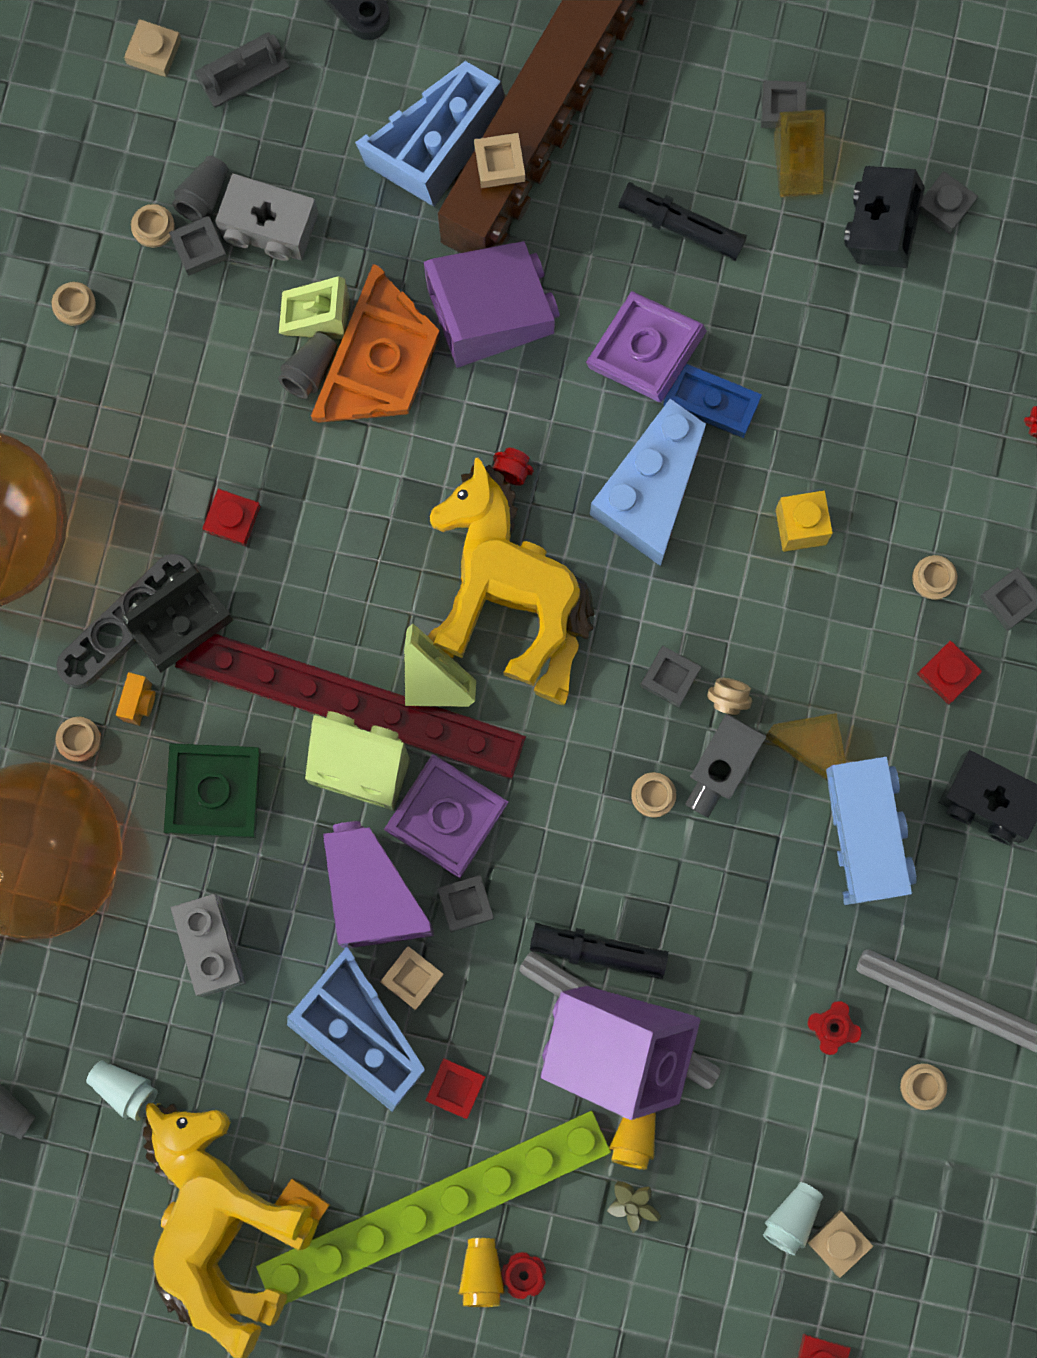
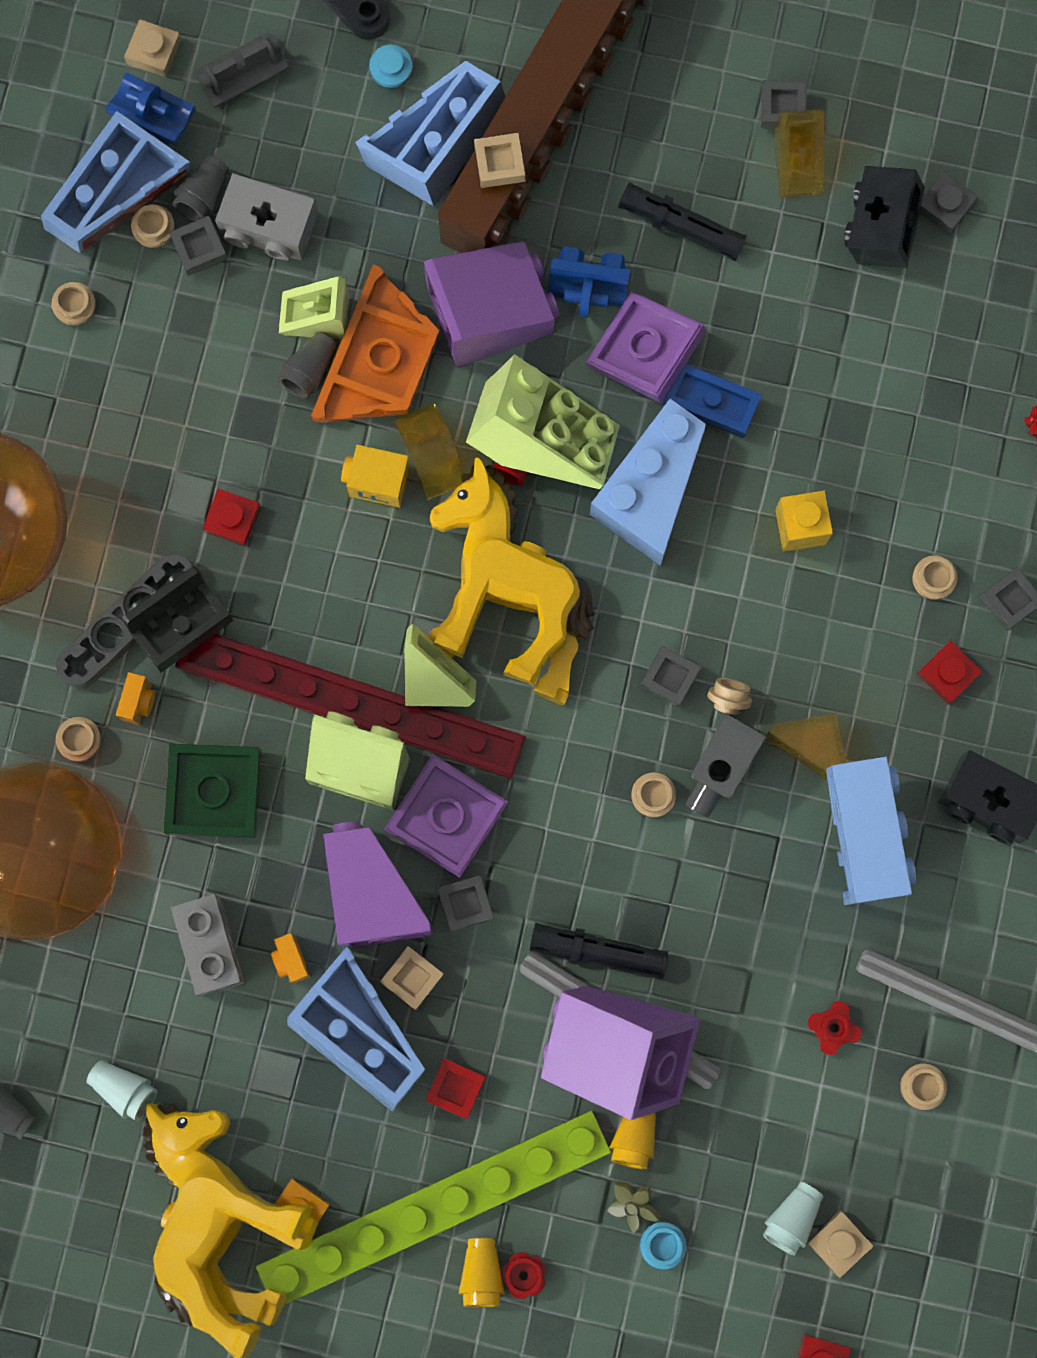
(112, 182): none -> light blue wedge
(152, 108): none -> blue hips
(289, 959): none -> light orange plate
(376, 475): none -> yellow brick
(391, 66): none -> medium azure plate
(431, 450): none -> clear yellow slope
(542, 427): none -> yellowish green slope
(589, 282): none -> blue hips
(663, 1245): none -> medium azure plate

